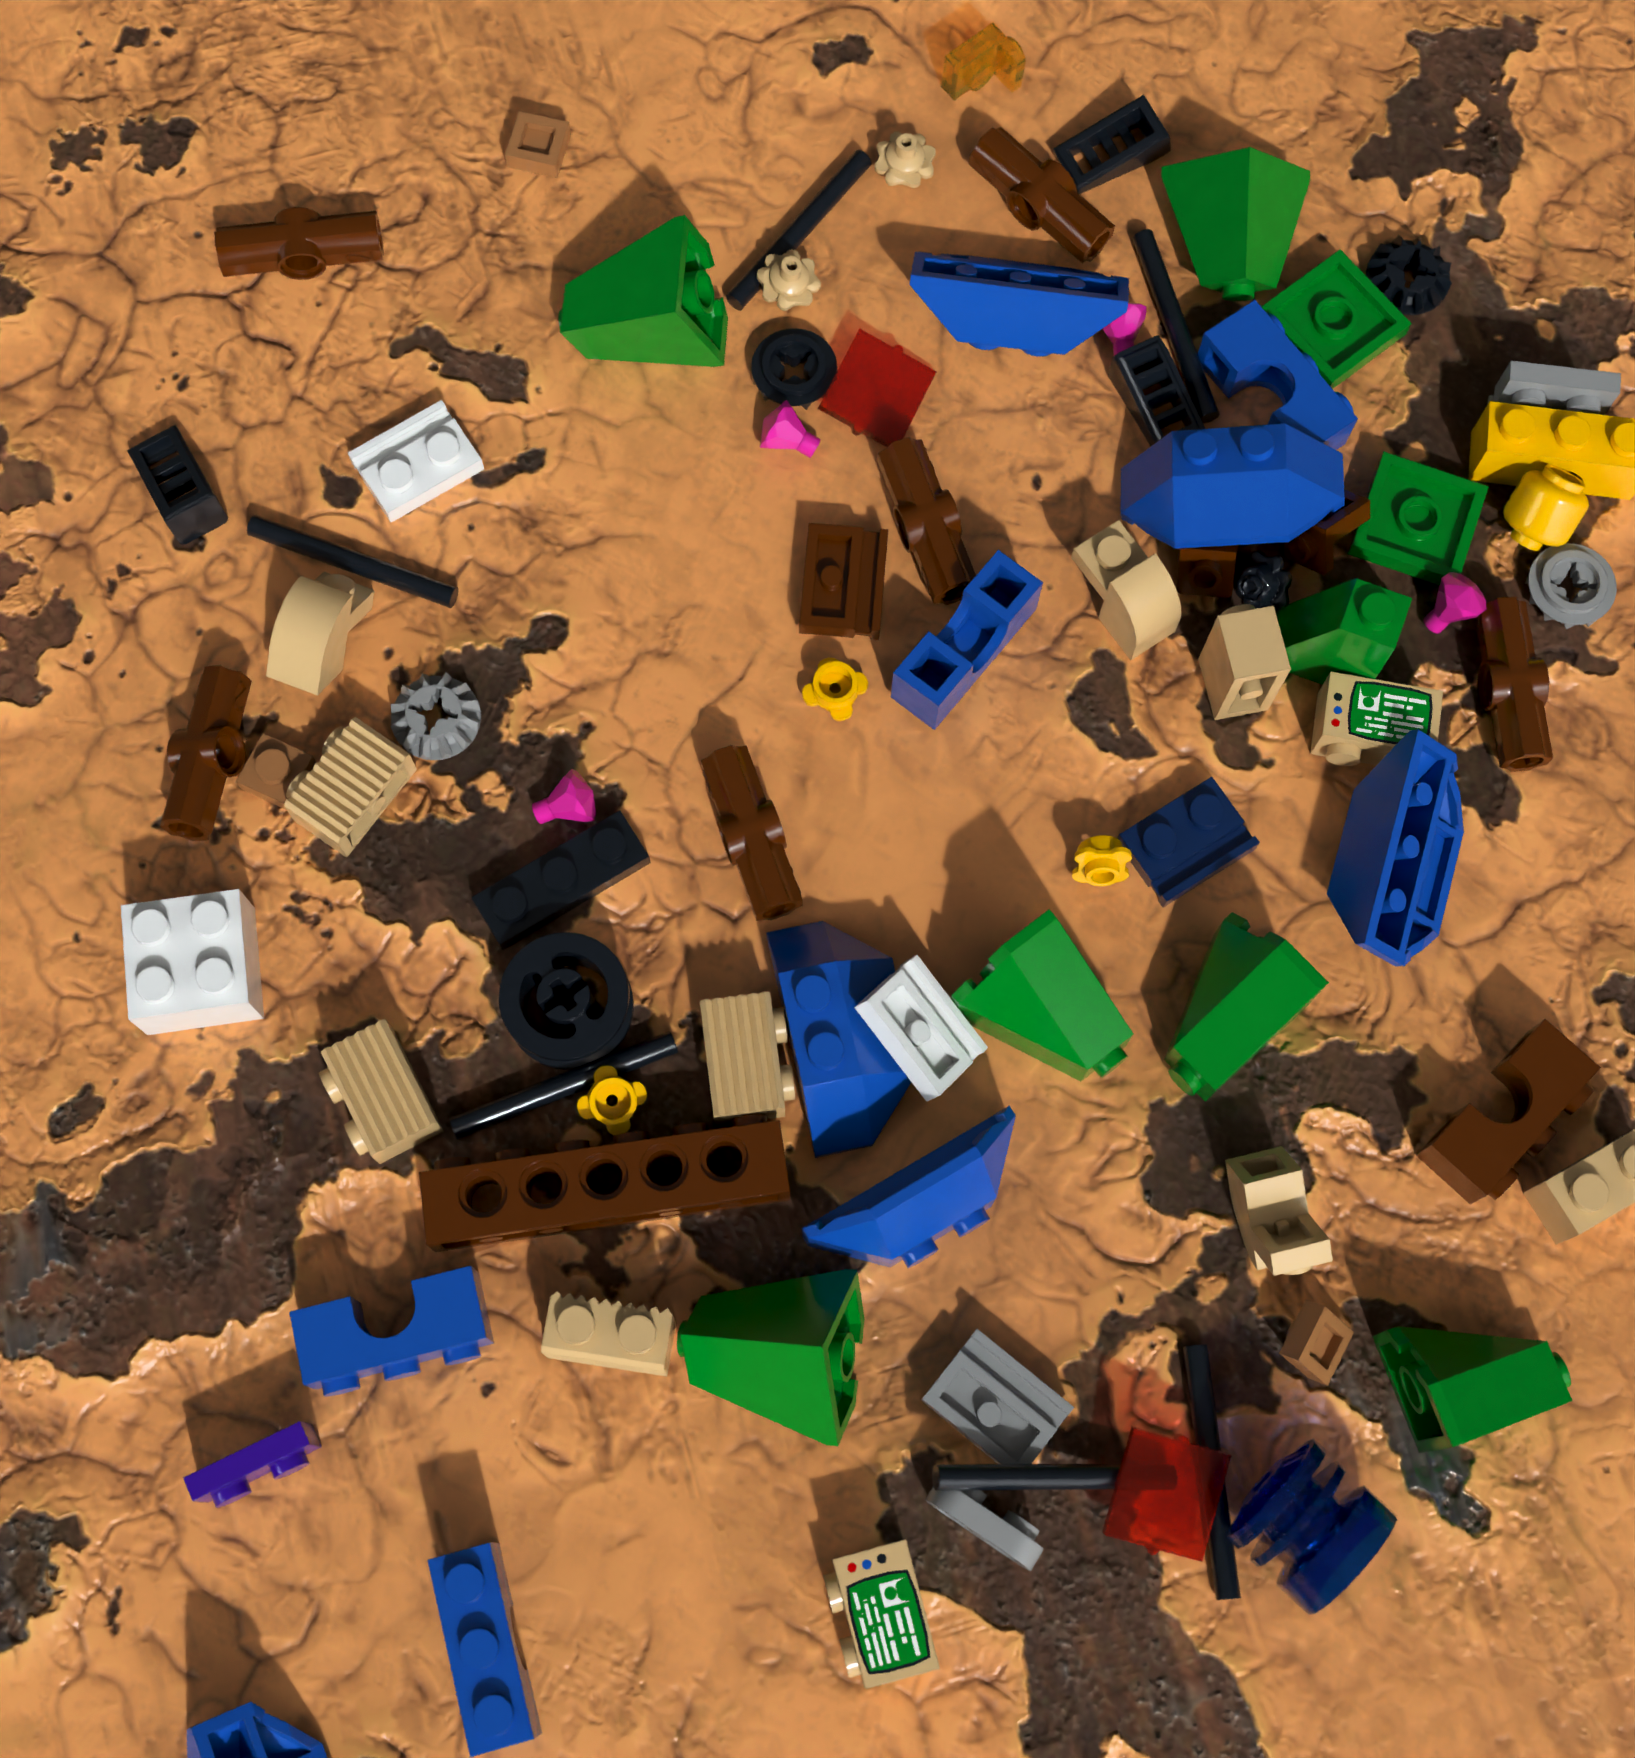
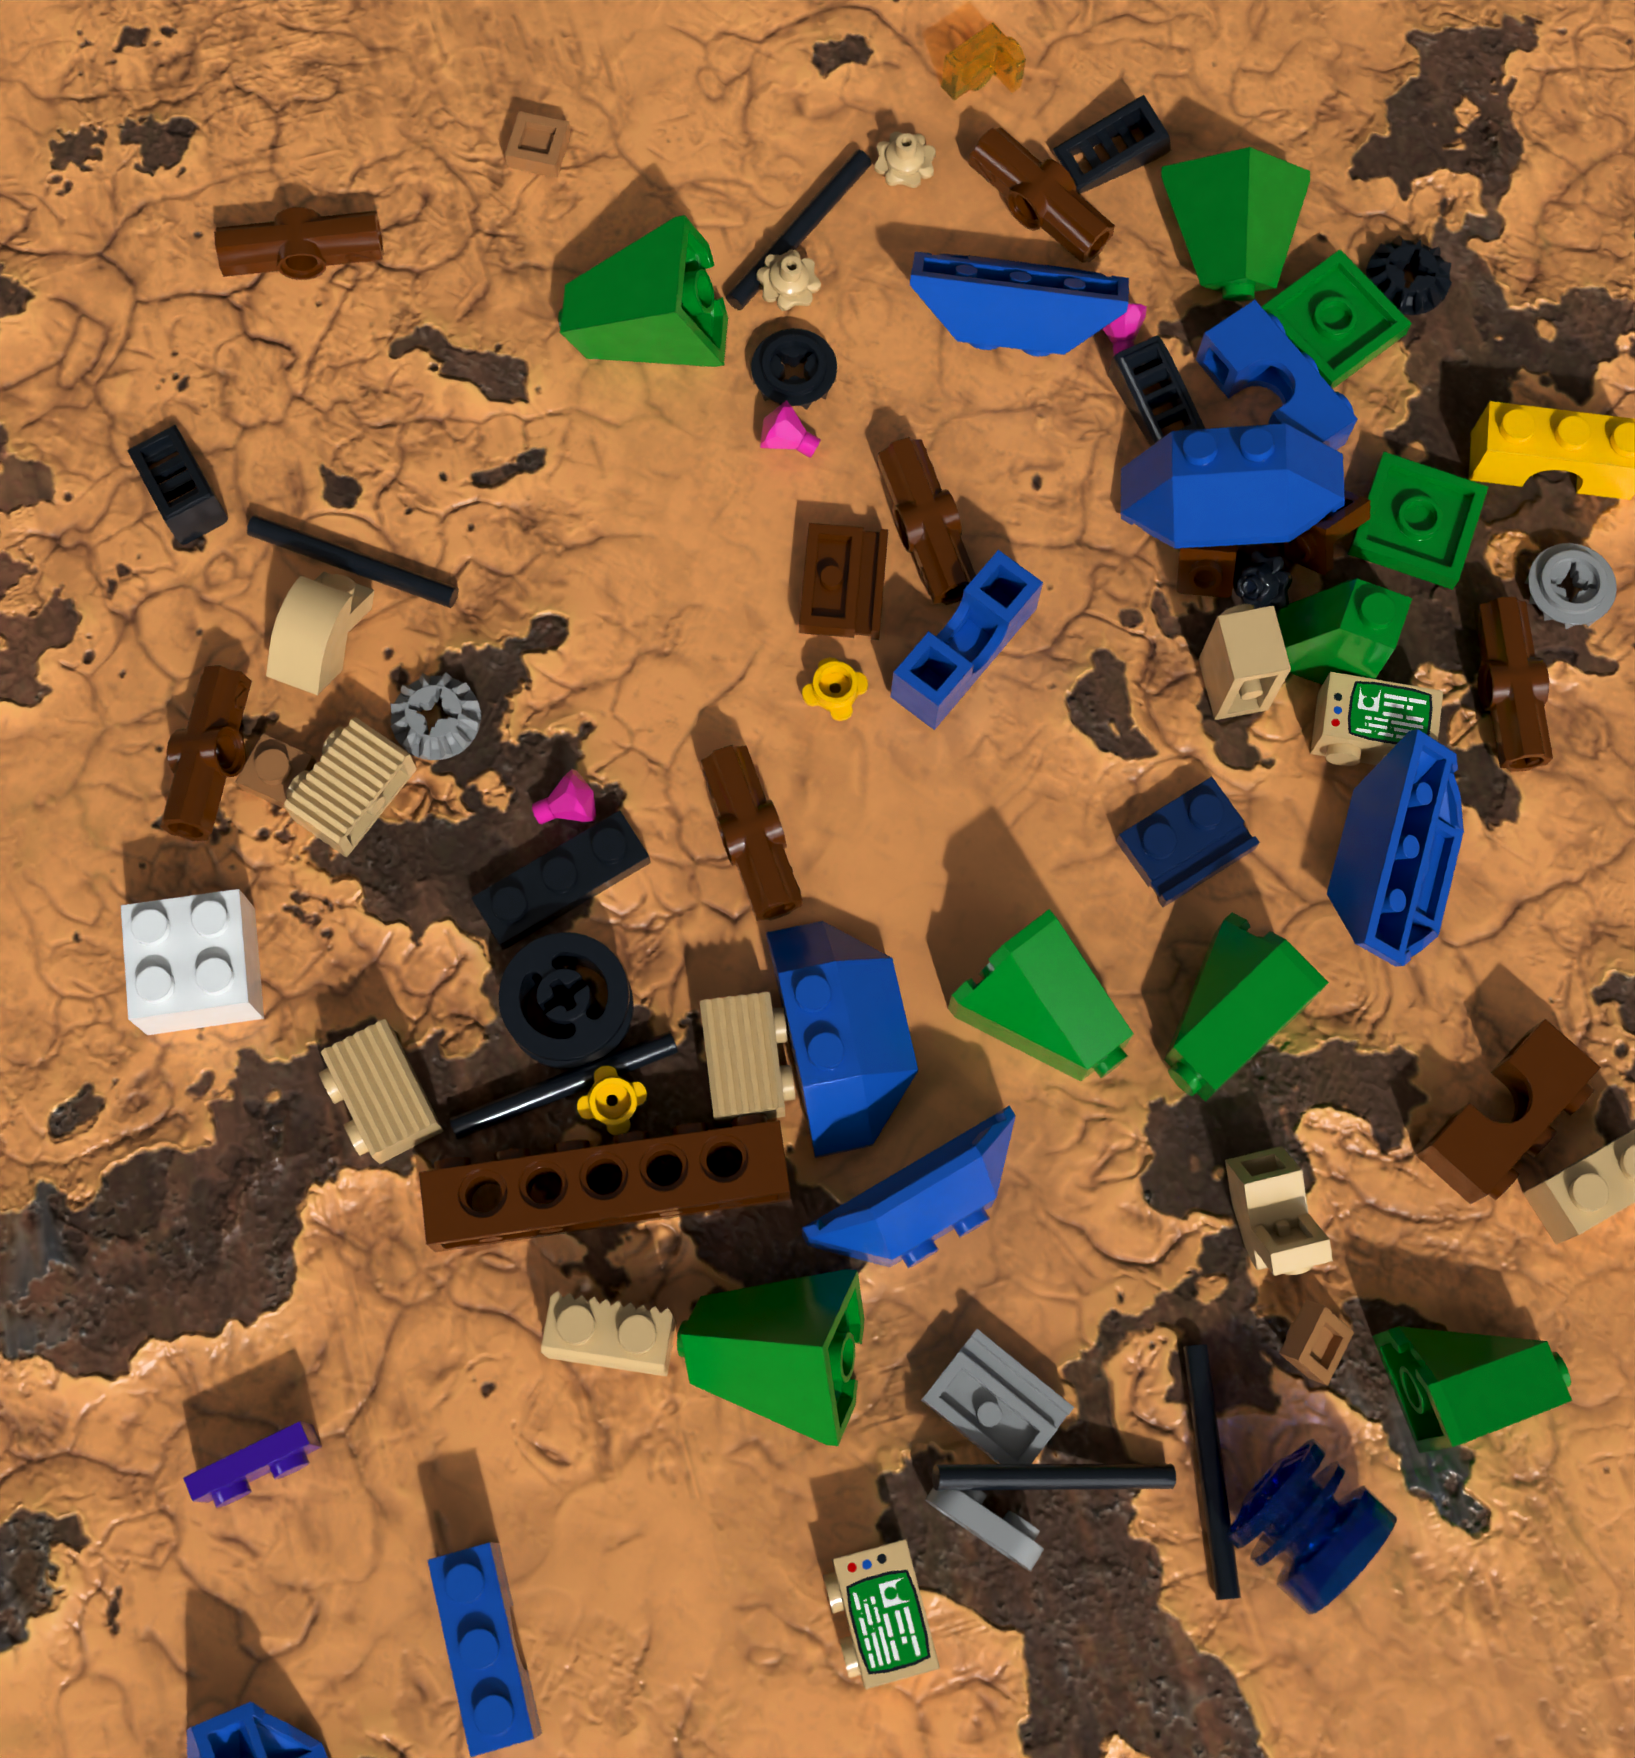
(416, 461): white plate -> none
(446, 1323): blue arch -> none
(877, 389): clear red piece -> none
(921, 1028): white plate -> none
(1101, 861): yellow plate -> none
(1136, 590): tan brick -> none
(1166, 1494): clear red piece -> none
(1175, 325): black bar -> none
(1456, 601): dark pink rock -> none
(1546, 507): yellow head -> none
(1557, 387): light grey plate -> none

